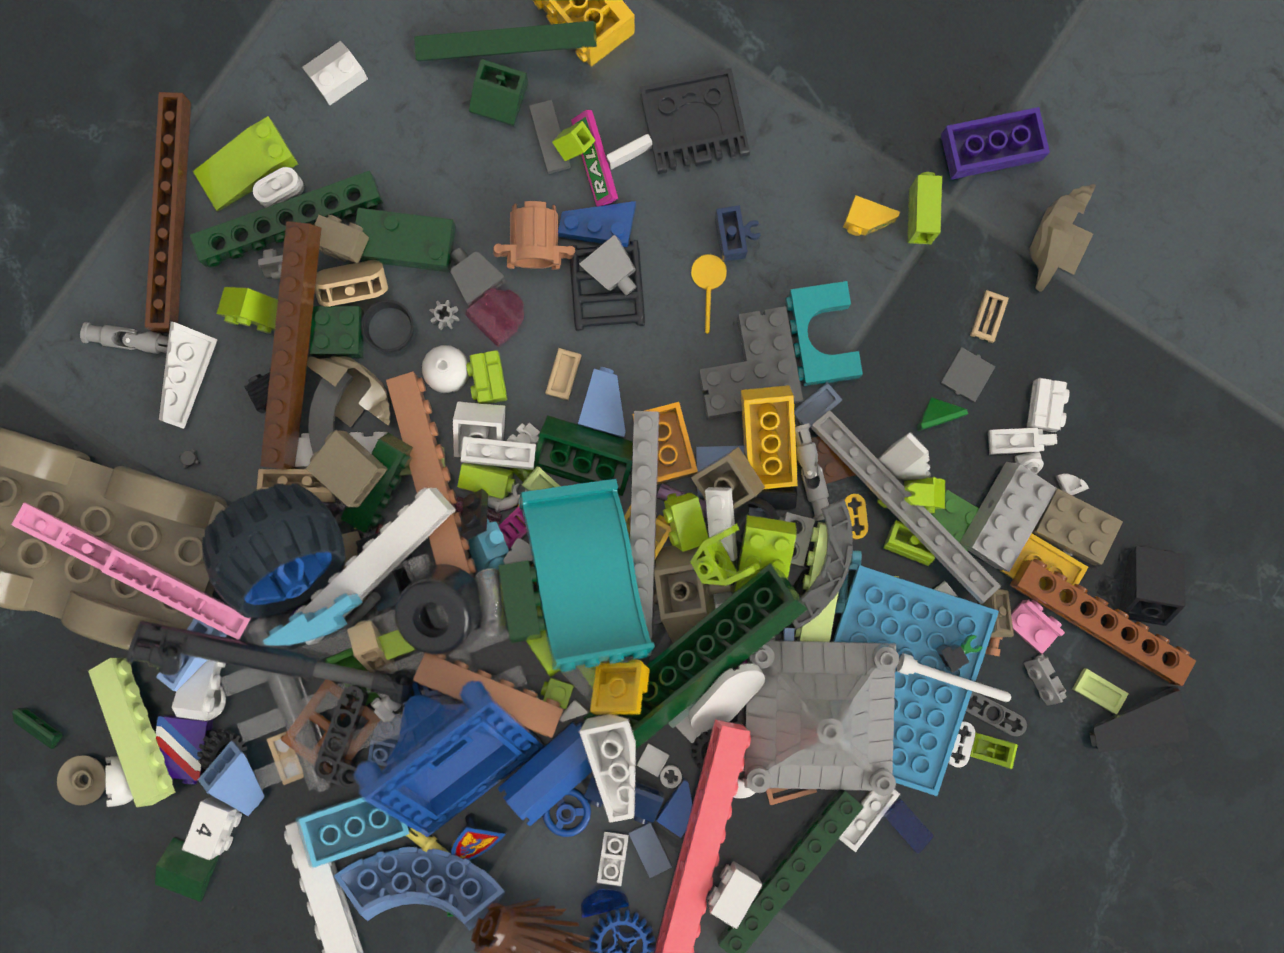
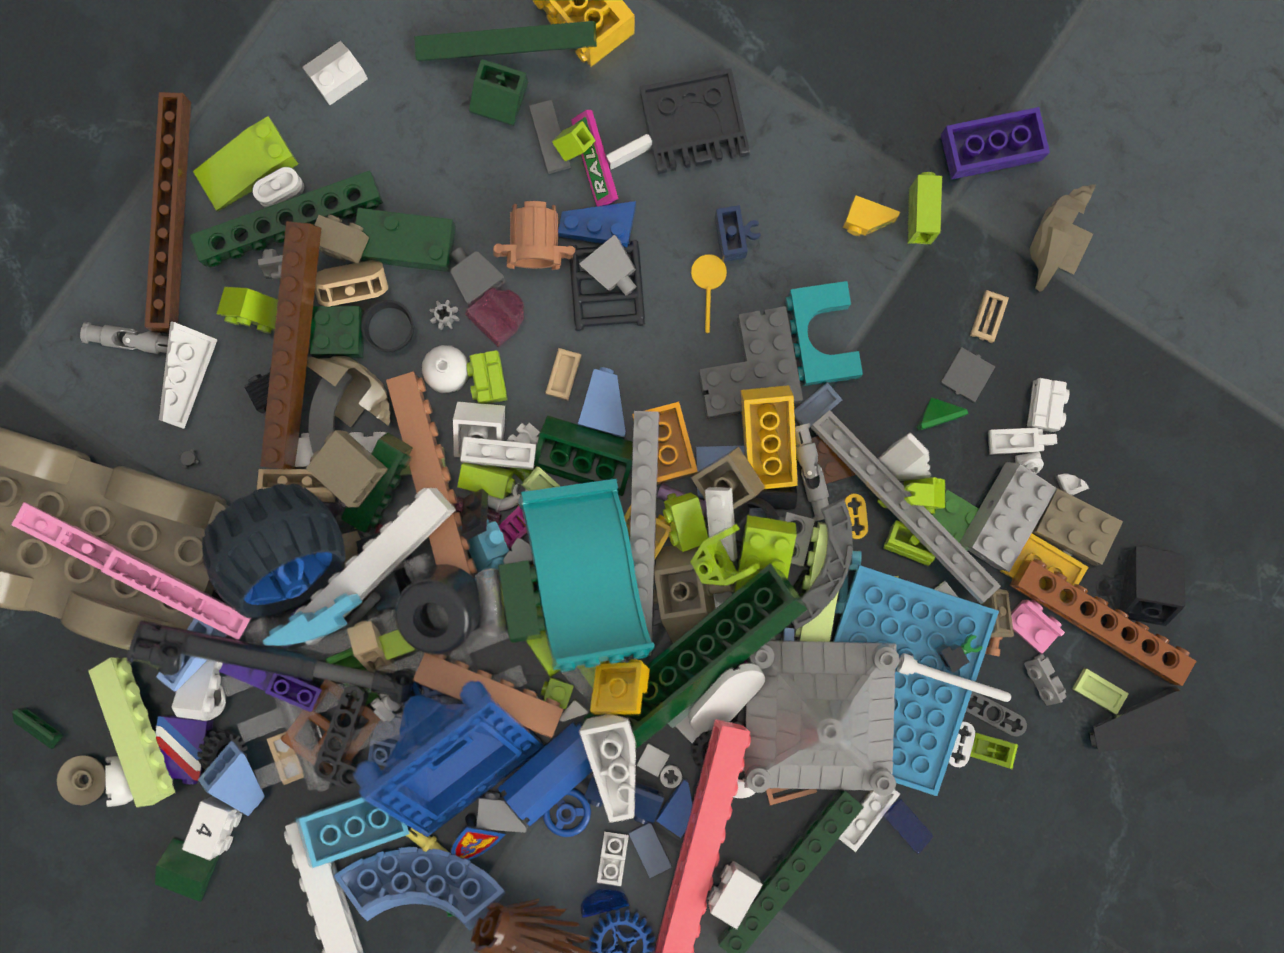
(287, 688): none -> dark purple slope
(498, 815): none -> light grey slope

